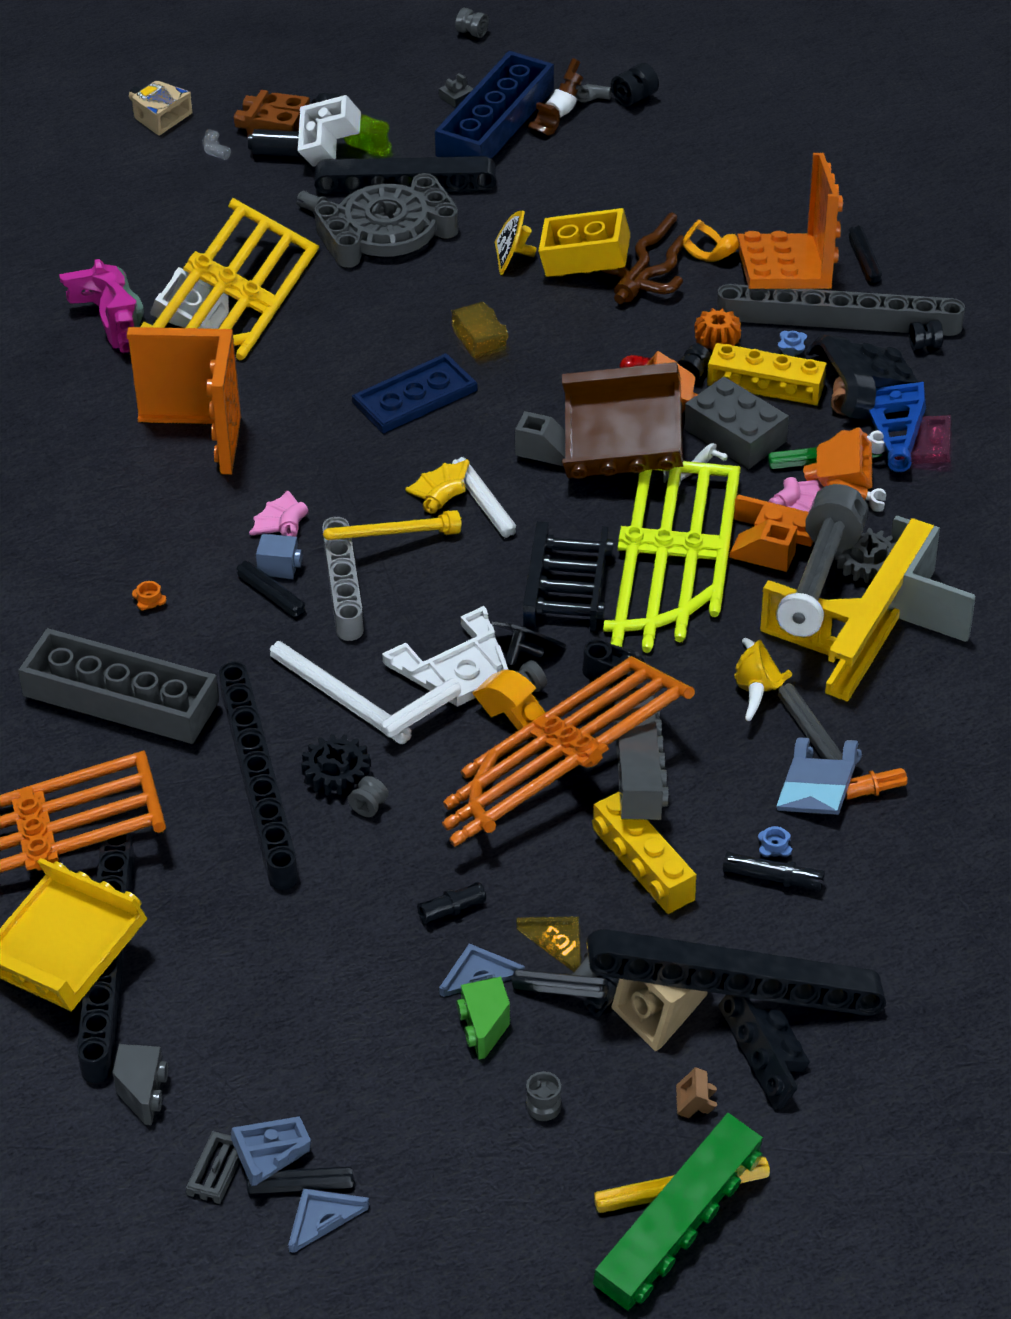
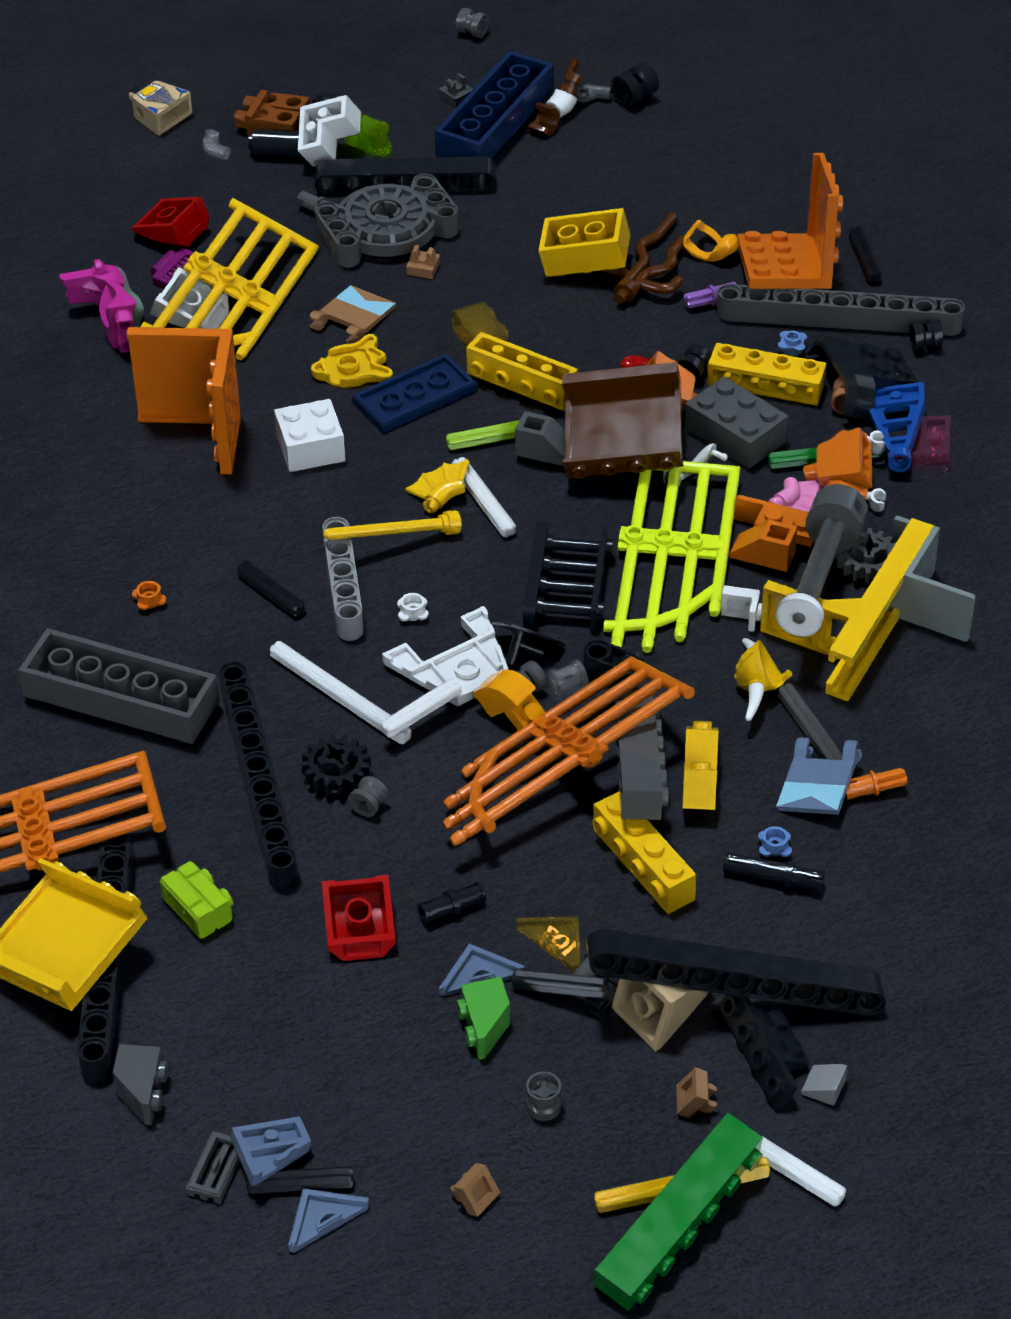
(168, 264): none -> magenta piece
(174, 221): none -> red slope
(197, 899): none -> lime brick
(278, 555): sand blue brick -> none
(280, 516): bright pink arm -> none
(309, 435): none -> white brick
(353, 364): none -> yellow tile
(354, 309): none -> medium nougat flag
(359, 917): none -> red slope
(412, 607): none -> white plate
(423, 263): none -> medium nougat tile
(475, 1189): none -> medium nougat tile
(481, 435): none -> lime axle
(513, 239): shield -> none
(517, 369): none -> yellow brick
(577, 673): none -> clear bush
(700, 766): none -> yellow arch
(703, 297): none -> medium lavender axle
(717, 328): orange gear -> none
(742, 604): none -> white bracket
(802, 1173): none -> white axle
(825, 1082): none -> light grey slope

